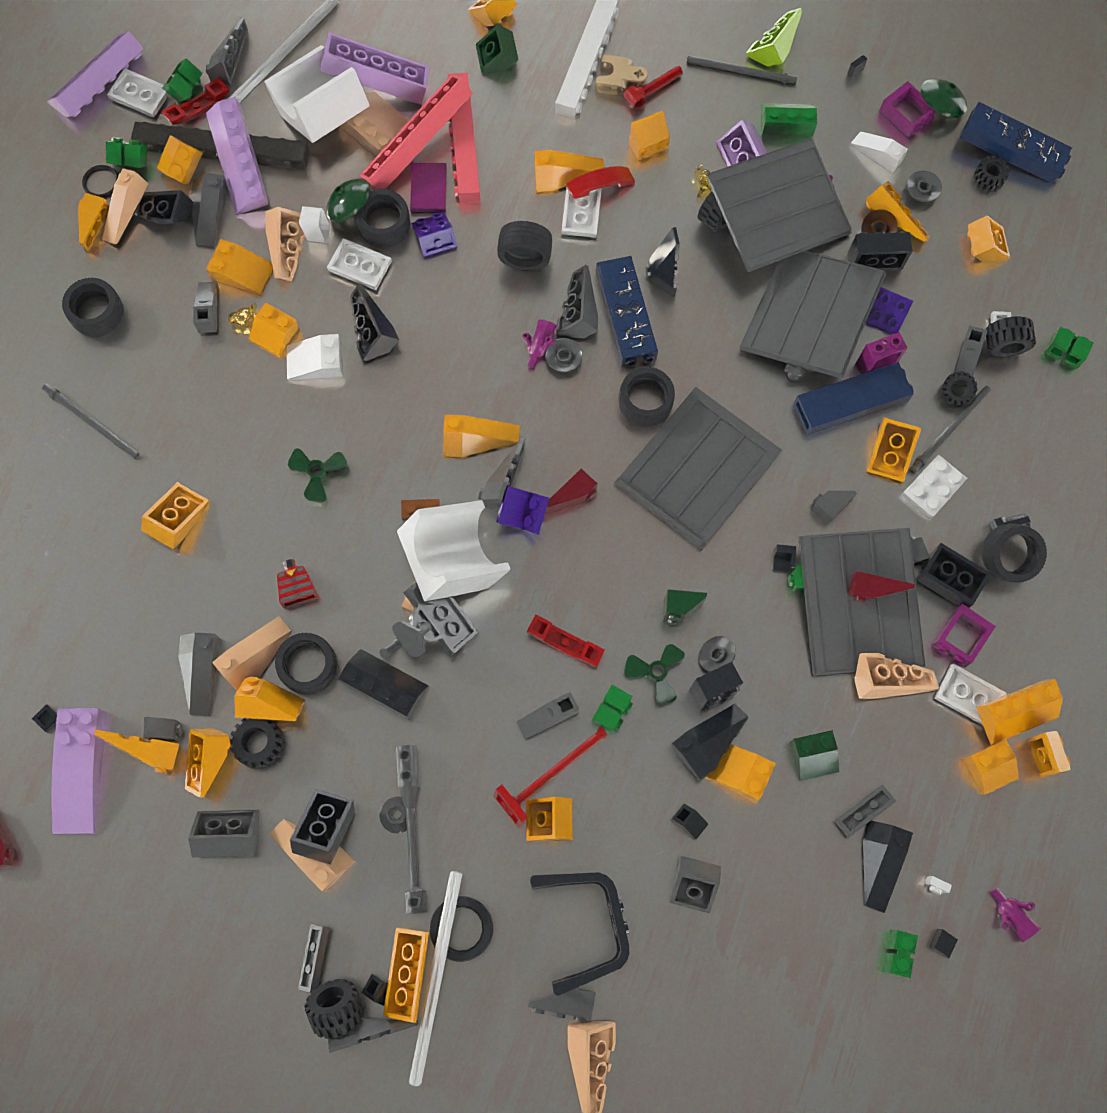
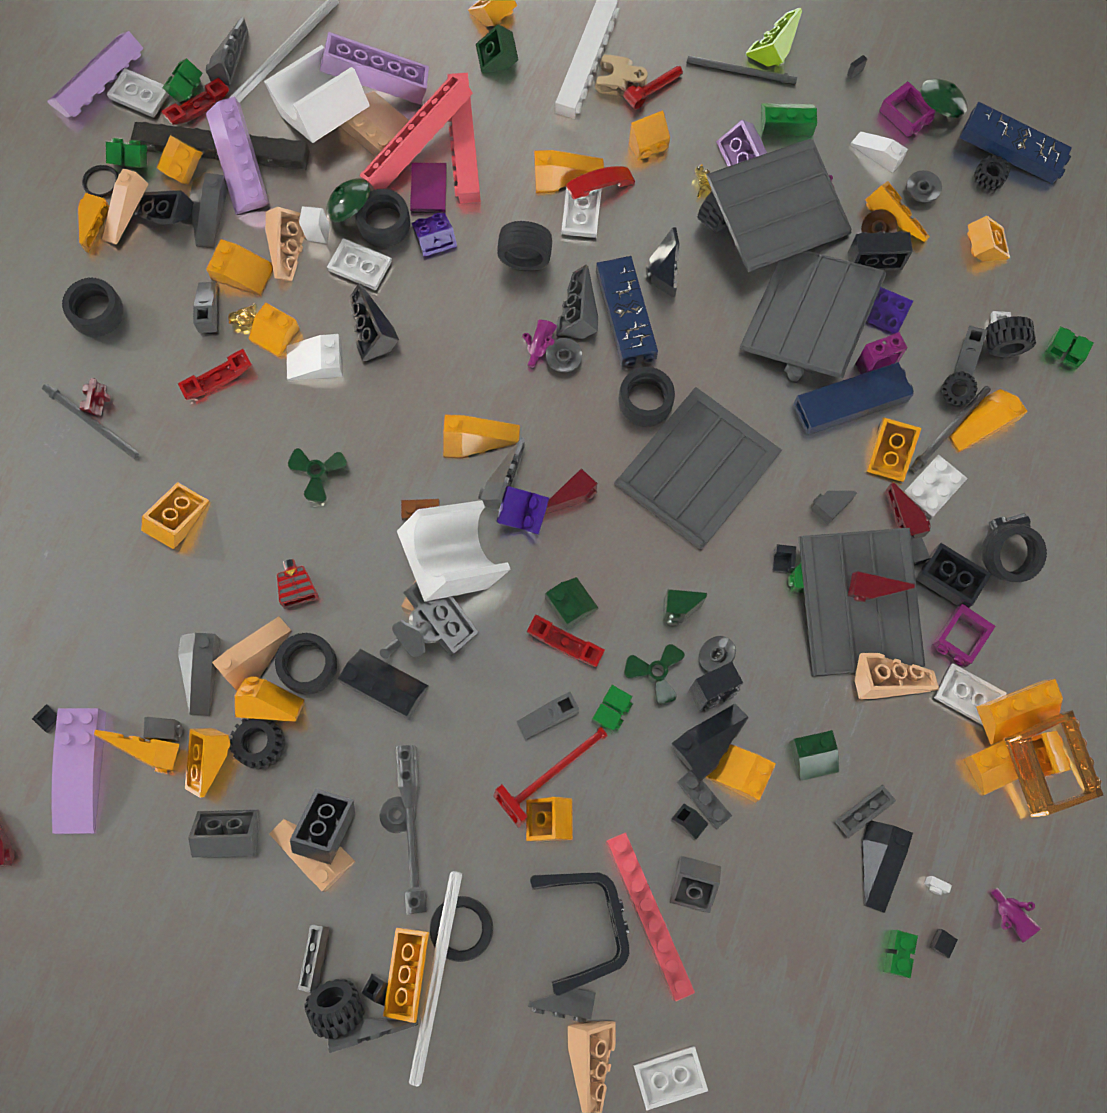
(95, 398): none -> hips
(216, 377): none -> red slope
(570, 602): none -> dark green slope
(650, 917): none -> coral brick
(670, 1078): none -> white plate
(704, 799): none -> dark grey plate
(907, 512): none -> dark red slope
(989, 416): none -> light orange wedge
(1030, 771): none -> clear orange windscreen

